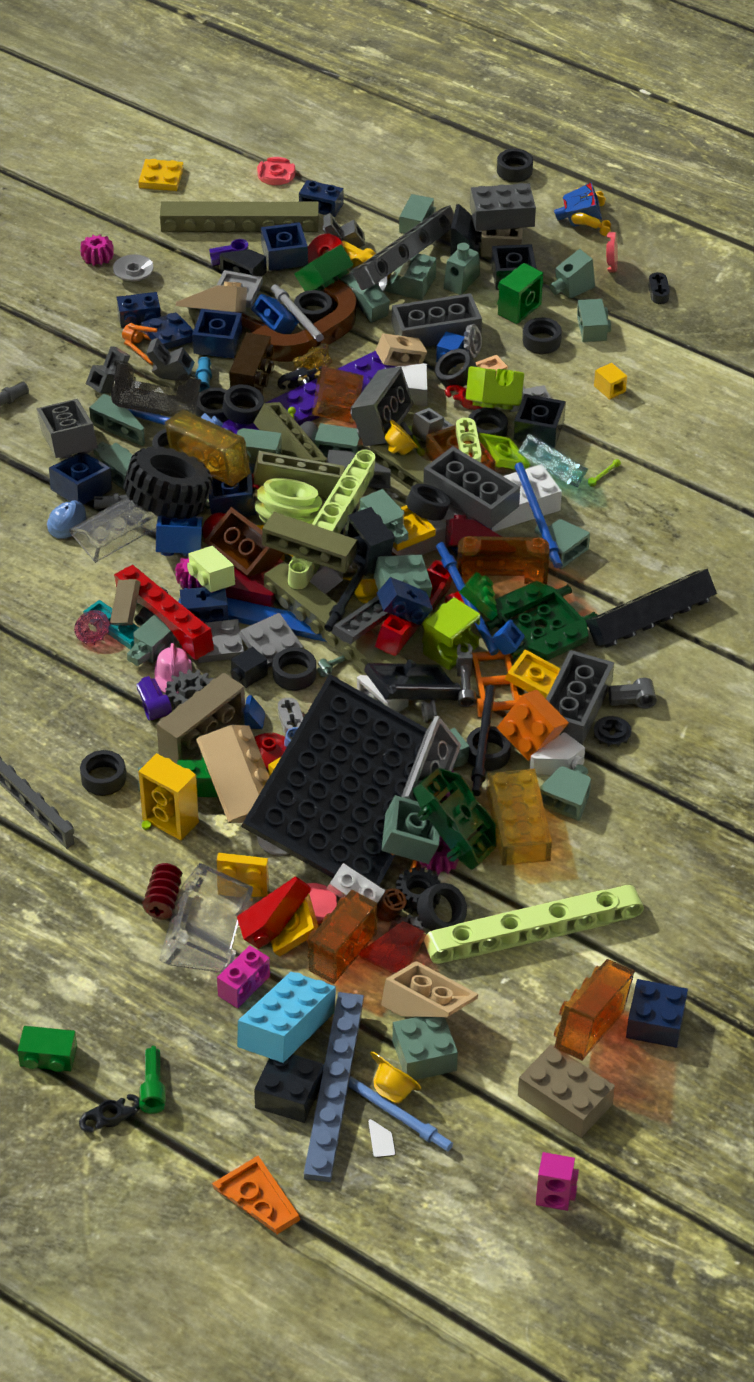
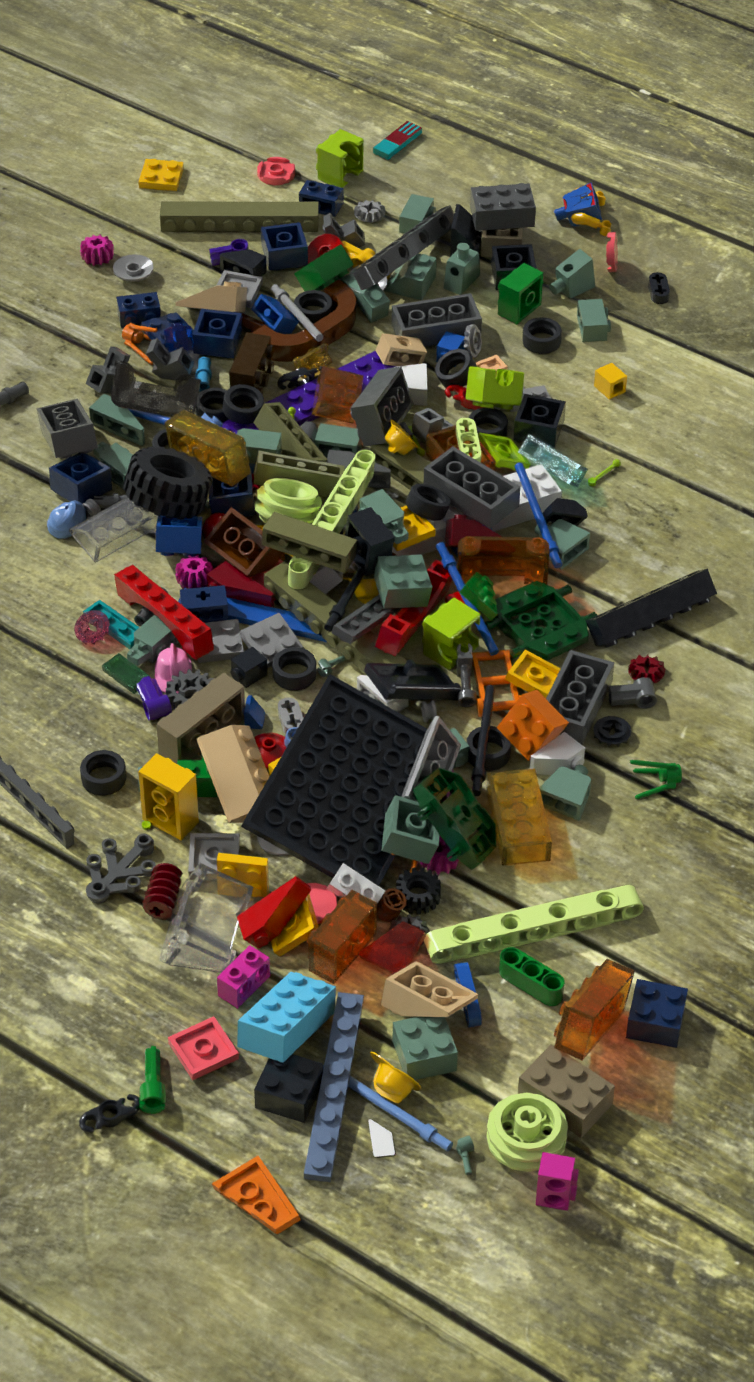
(47, 1048): green brick -> none
(91, 508): none -> light grey bush
(100, 889): none -> dark grey plant
(124, 672): none -> clear green tile
(125, 602): dark tan tile -> none
(178, 337): none -> clear blue brick
(203, 1048): none -> coral plate
(206, 846): none -> light grey plate
(211, 569): yellowish green brick -> none
(338, 156): none -> lime piece
(377, 211): none -> light grey gear
(397, 140): none -> teal tile
(404, 601): dark blue brick -> none
(453, 896): black tyre -> none
(464, 1146): none -> sand green hand
(471, 1011): none -> blue beam
(508, 638): blue slope -> none
(514, 156): black tyre -> none
(524, 1144): none -> yellowish green wheel
(531, 976): none -> green beam
(566, 510): none -> black slope
(656, 668): none -> dark red gear
(668, 773): none -> green plant

